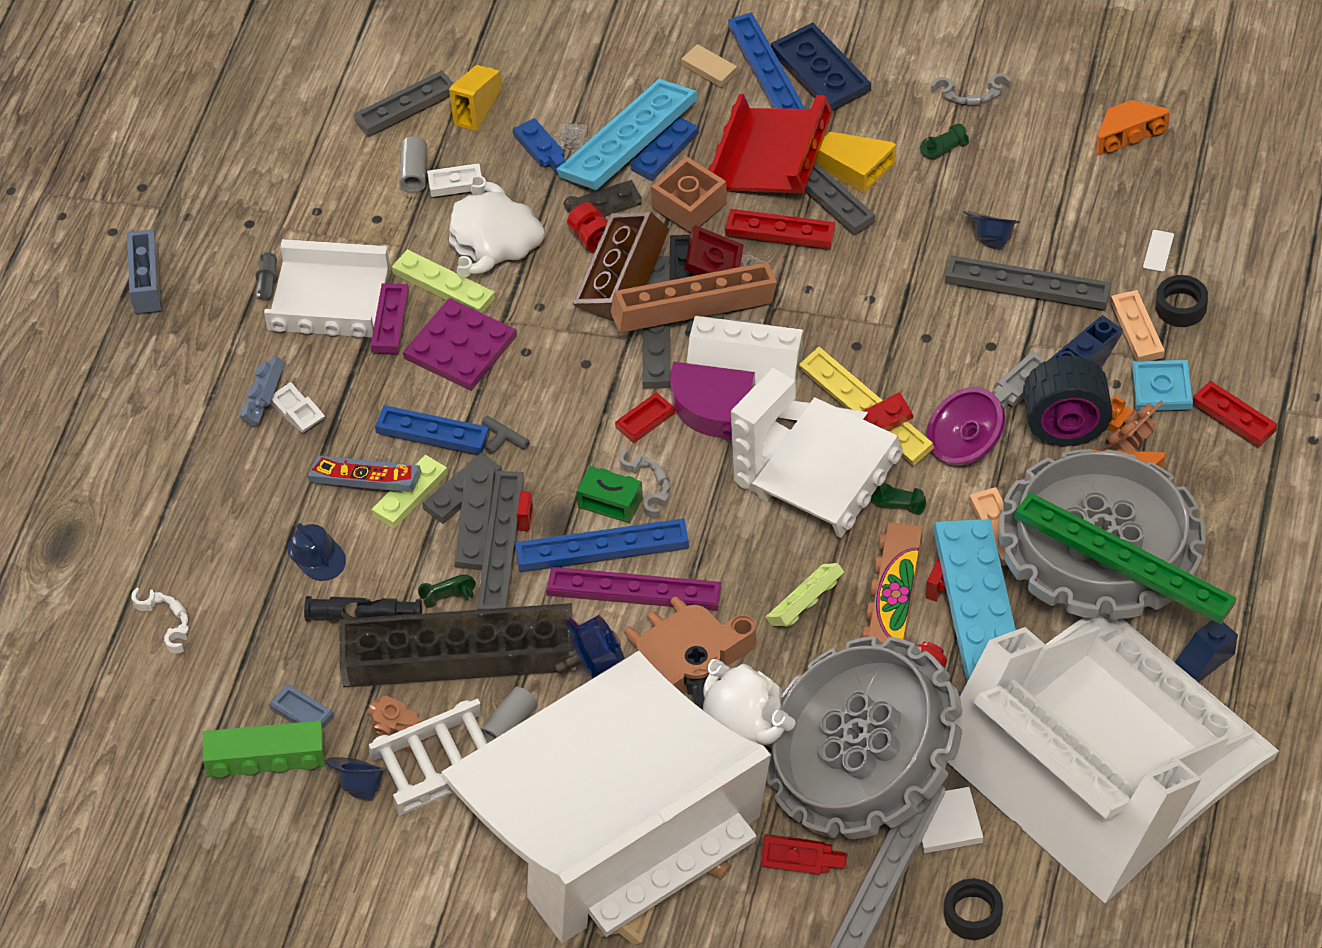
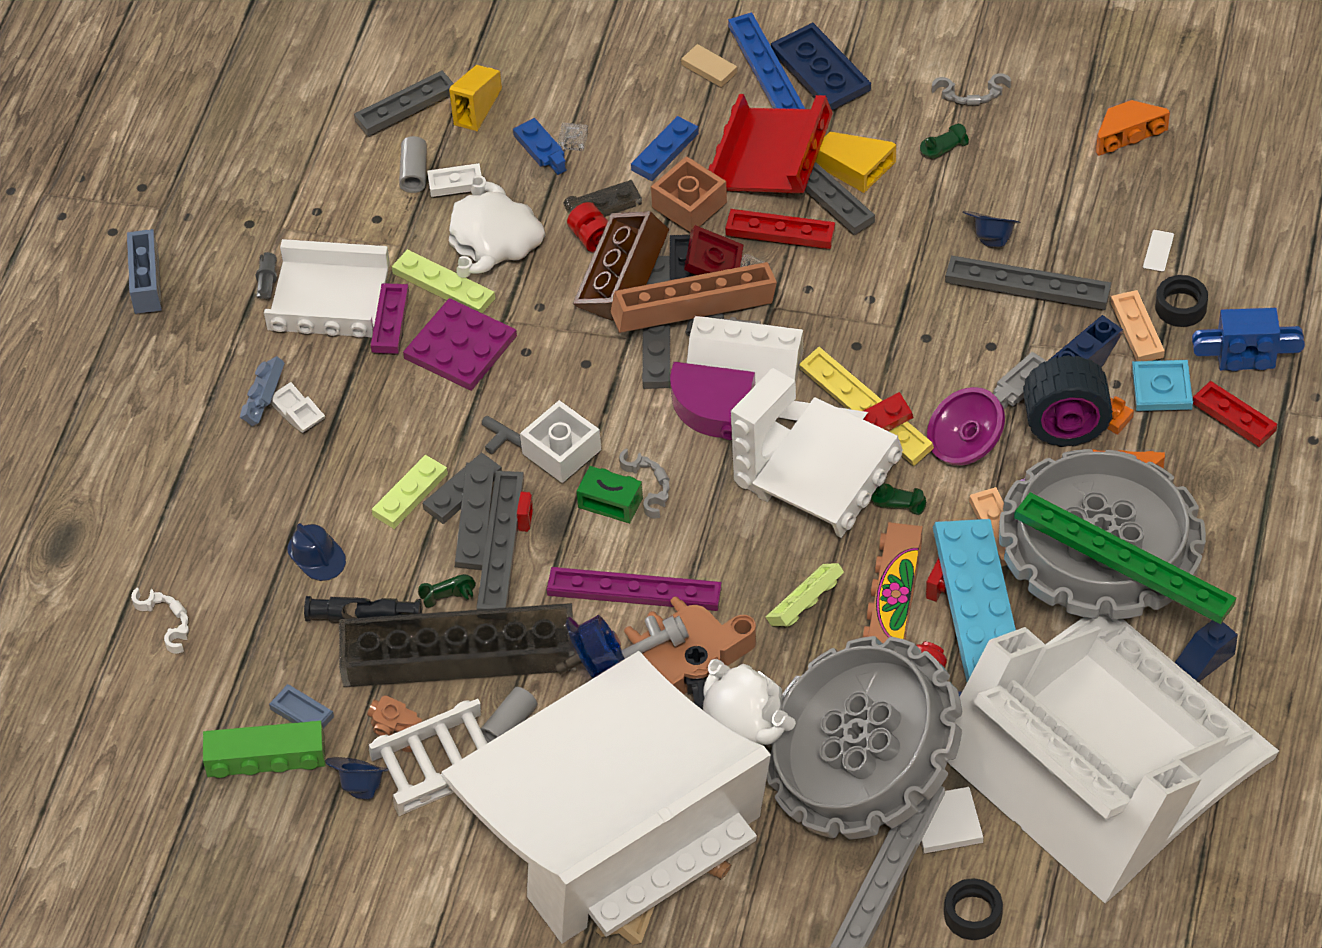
(364, 473): tile -> none
(432, 430): blue plate -> none
(560, 441): none -> white brick
(602, 545): blue plate -> none
(627, 134): medium azure plate -> none
(645, 417): red tile -> none
(673, 630): none -> light grey piece
(800, 854): red hinge -> none
(1135, 431): nougat hinge -> none
(1248, 339): none -> blue brick

